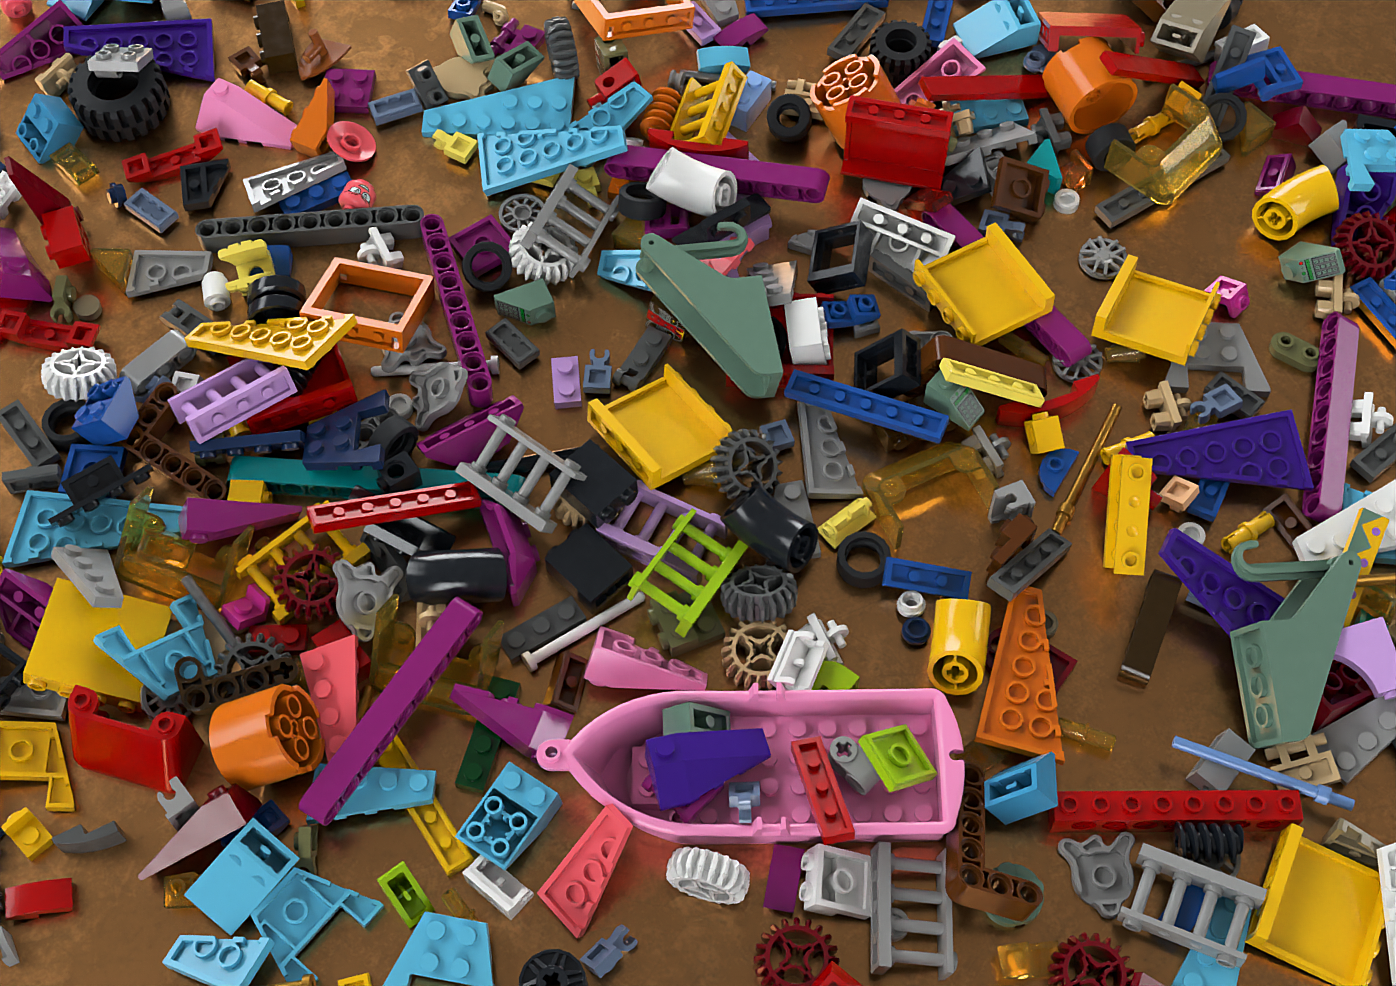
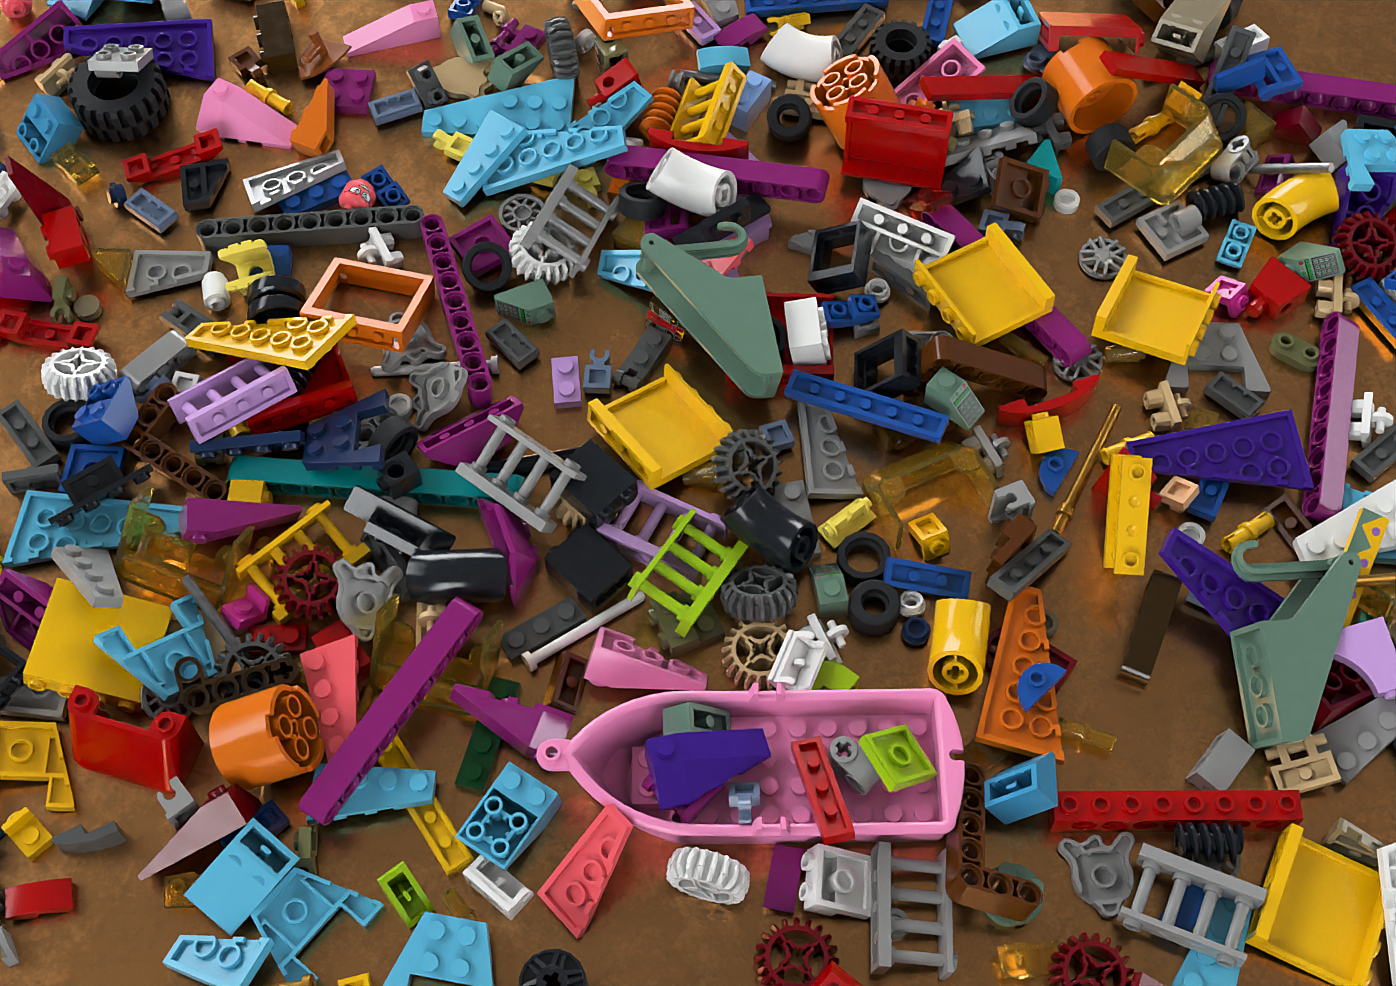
(351, 141): coral dish -> none
(386, 190): none -> blue slope
(393, 507): red tile -> none
(402, 27): none -> bright pink wedge
(487, 151): none -> medium azure wing
(585, 41): none -> white tile
(606, 953): sand blue plate -> none
(777, 280): light grey wing -> none
(796, 20): none -> yellow plate
(801, 53): none -> white brick
(828, 590): none -> sand green slope
(870, 623): none -> black tyre
(879, 285): none -> white plate
(930, 535): none -> yellow bracket
(991, 382): light yellow tile -> none
(1037, 682): none -> blue plate
(1042, 111): none -> black tyre
(1077, 172): clear orange panel -> none
(1173, 229): none -> light grey plate
(1217, 200): none -> black piece
(1218, 402): sand blue plate -> none
(1234, 163): none -> light grey piece
(1236, 244): none -> medium azure slope
(1276, 291): none -> red torso
(1292, 168): none -> flat silver bar
(1319, 793): medium blue bar -> none

